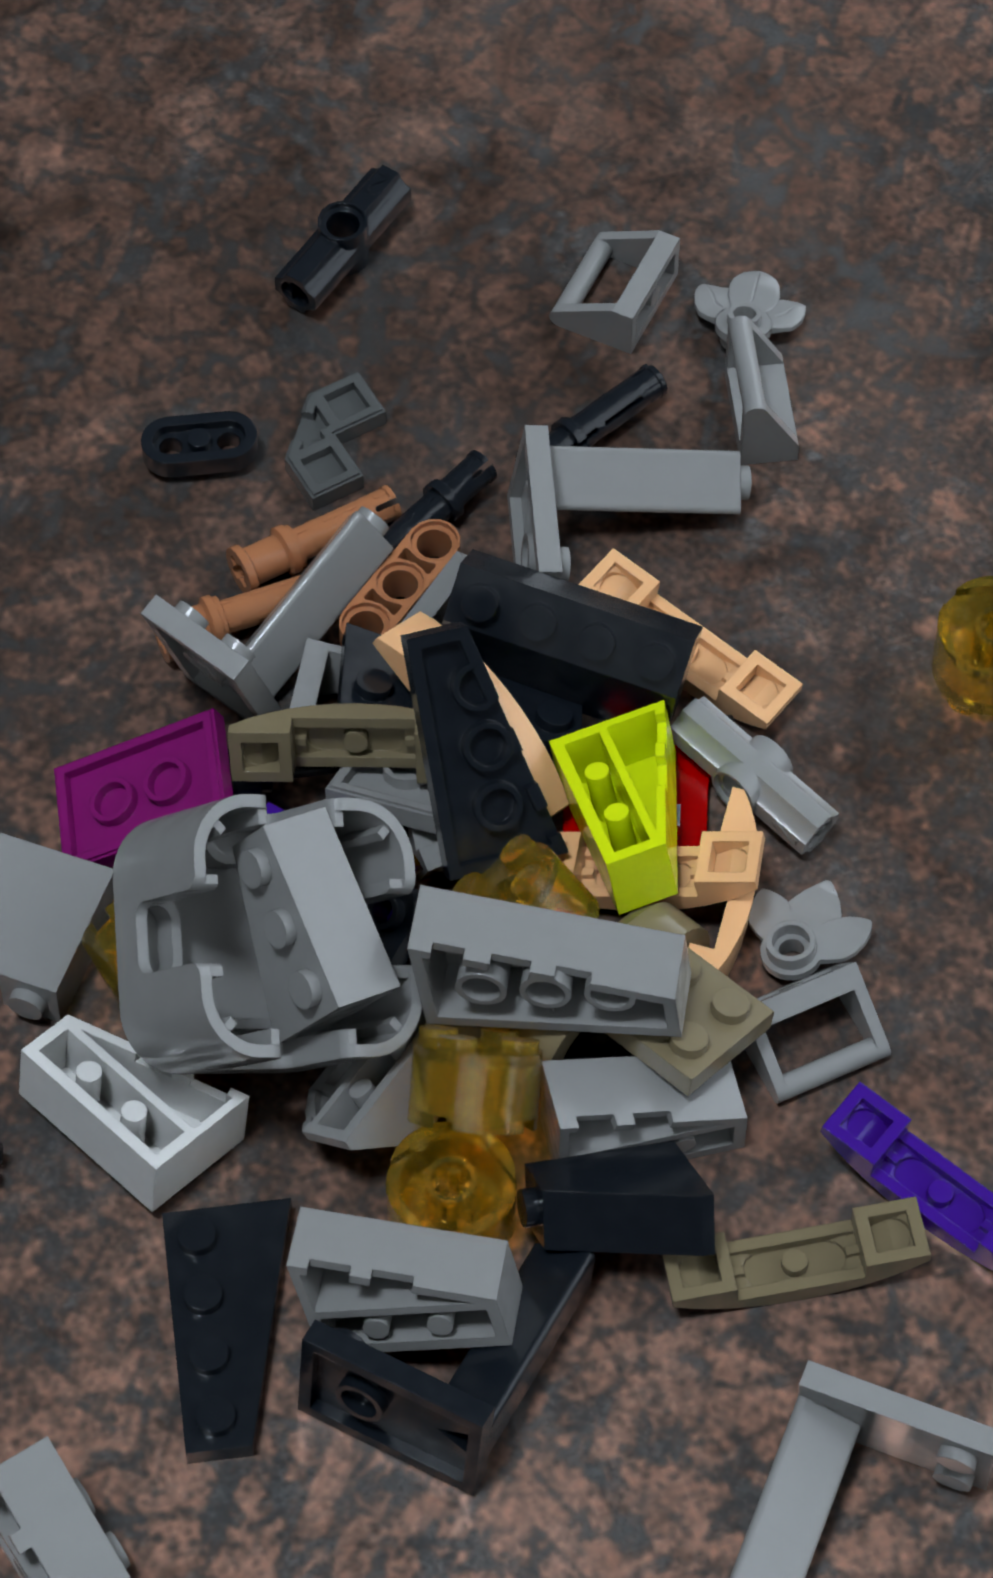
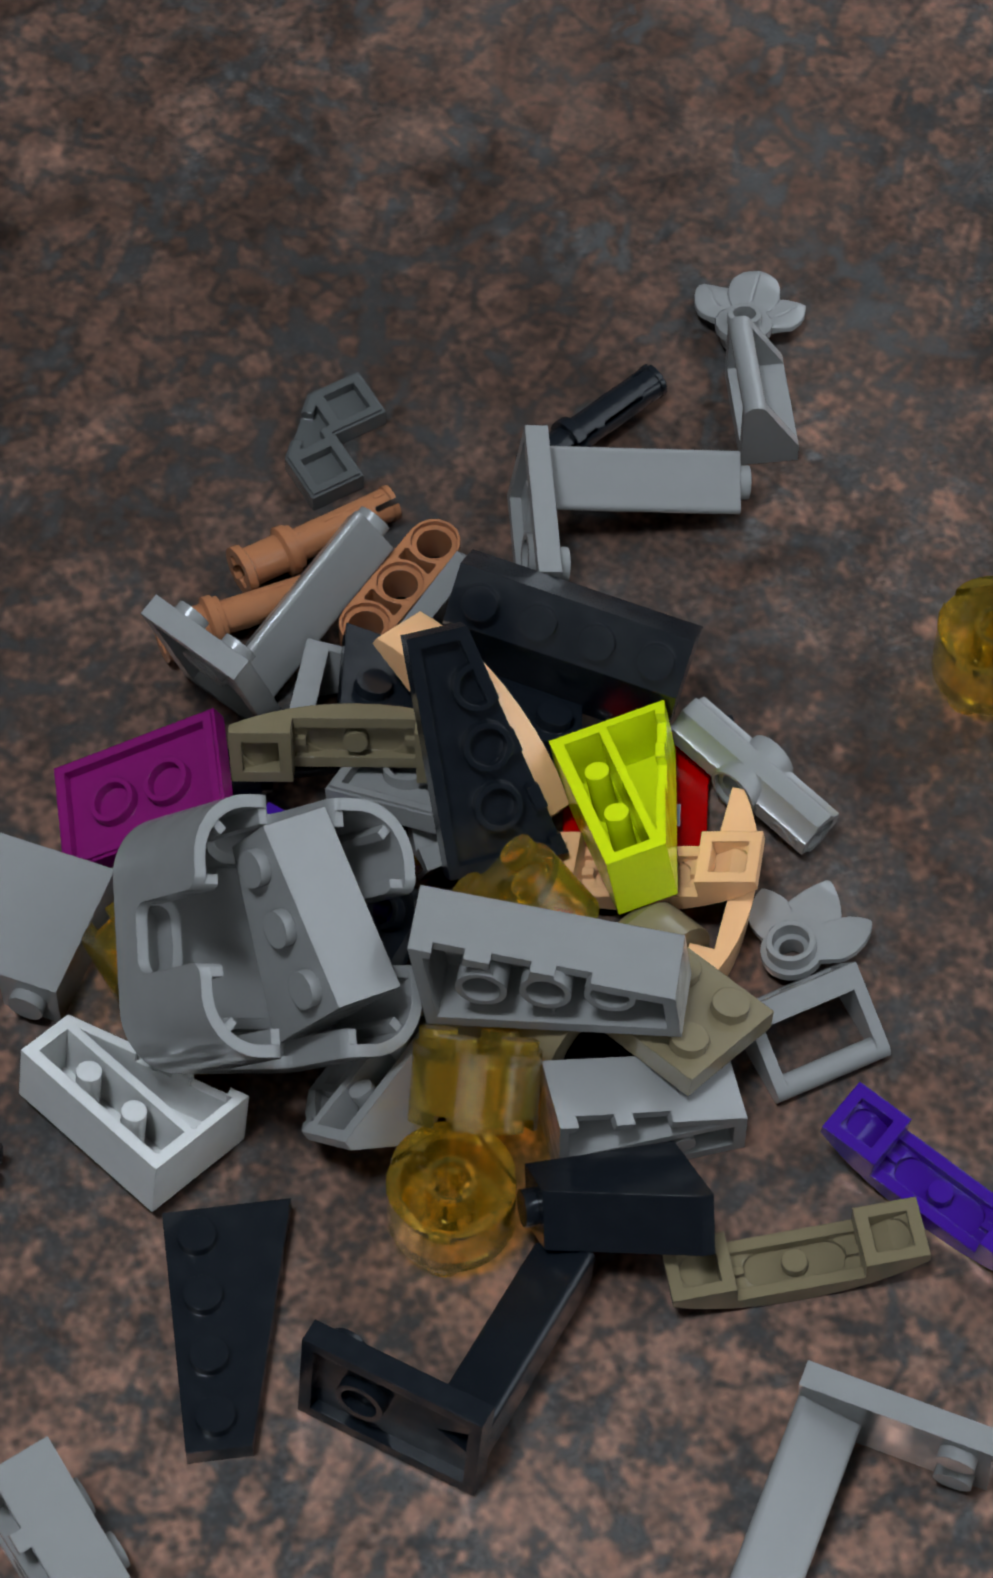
(199, 444): black plate -> none
(343, 239): black piece -> none
(404, 1282): light grey wedge -> none
(444, 497): black pin -> none
(623, 322): light grey tile -> none
(739, 686): light nougat slope -> none

